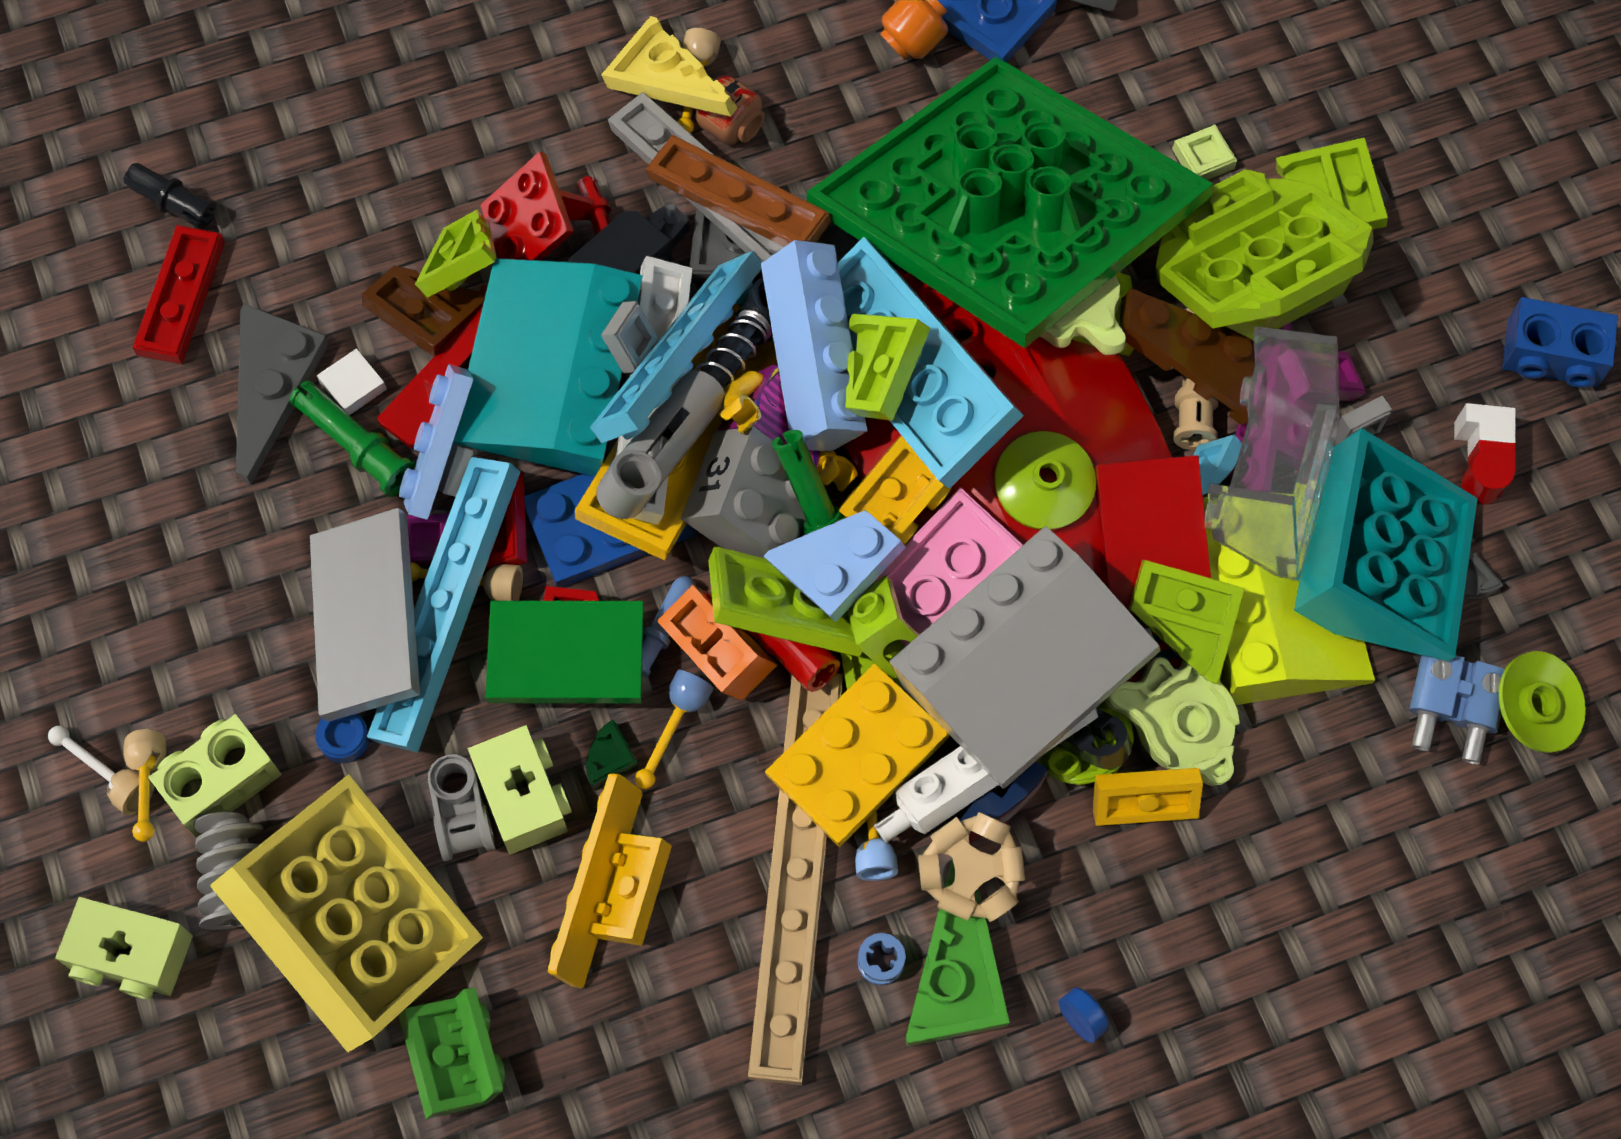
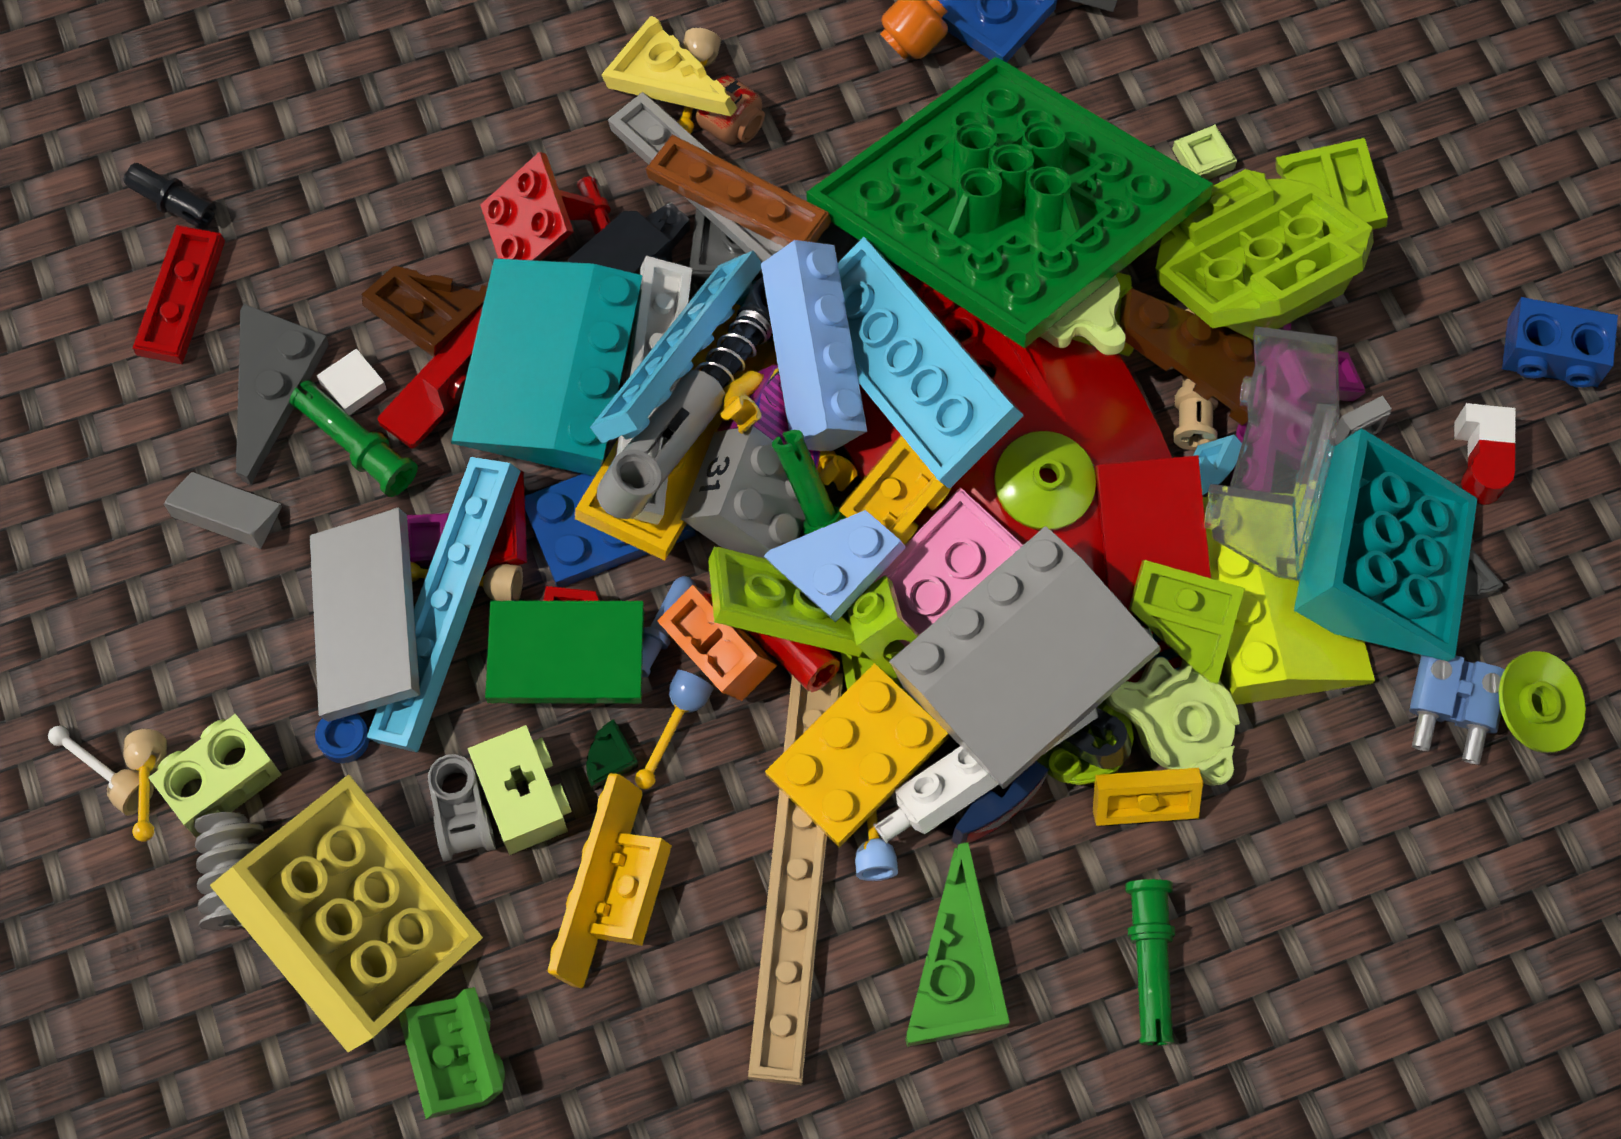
(101, 929): yellowish green brick -> none
(223, 509): none -> light grey slope
(435, 440): light blue plate -> none
(455, 469): light grey tile -> none
(458, 253): lime wing -> none
(629, 336): light grey tile -> none
(882, 363): lime wing -> none
(889, 945): medium blue bush -> none
(973, 868): tan piece -> none
(1084, 1014): blue tile -> none
(1151, 935): none -> green pin

